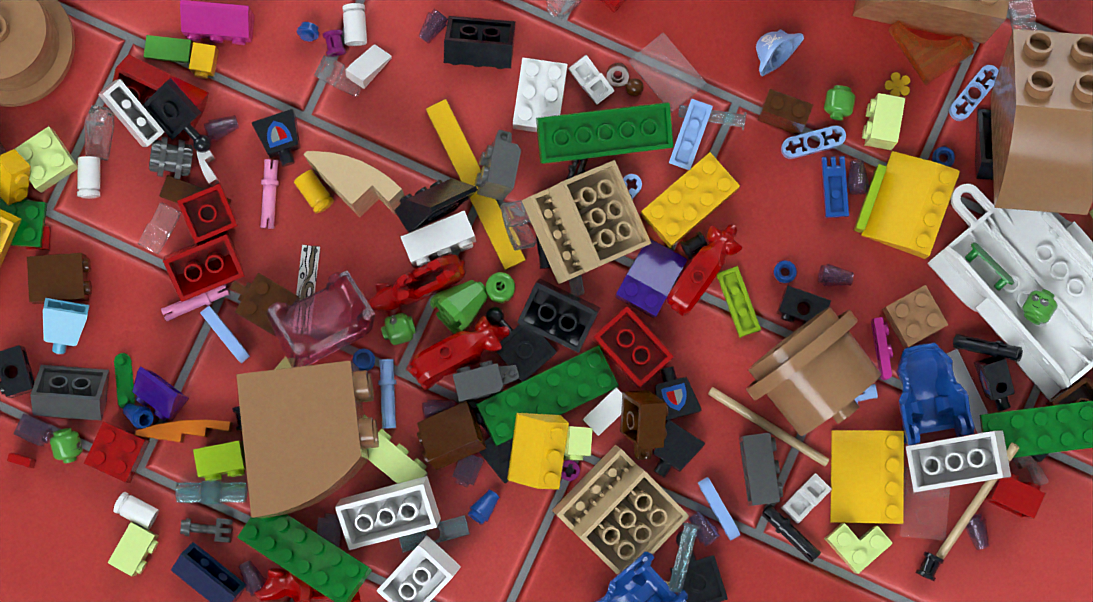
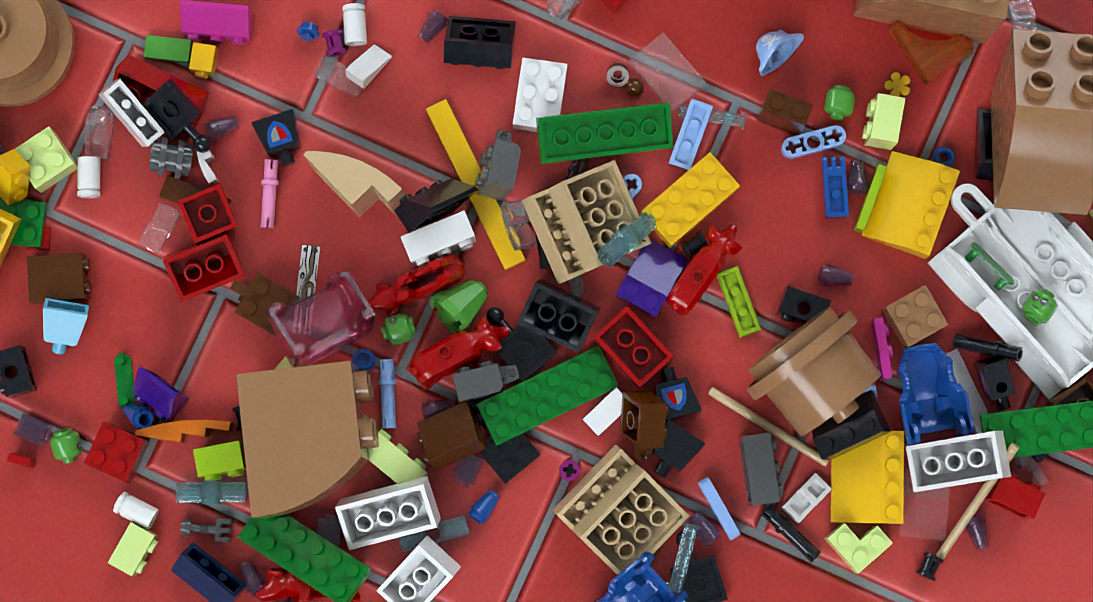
(70, 392): dark grey slope -> none
(183, 307): bright pink pin -> none
(225, 334): light blue beam -> none
(313, 191): yellow piece -> none
(502, 295): bright green head -> none
(538, 450): yellow slope -> none
(578, 443): yellowish green brick -> none
(591, 79): white slope -> none
(626, 239): none -> clear light blue piece
(791, 268): blue plate -> none
(856, 430): none -> black slope
(959, 101): light blue beam -> none

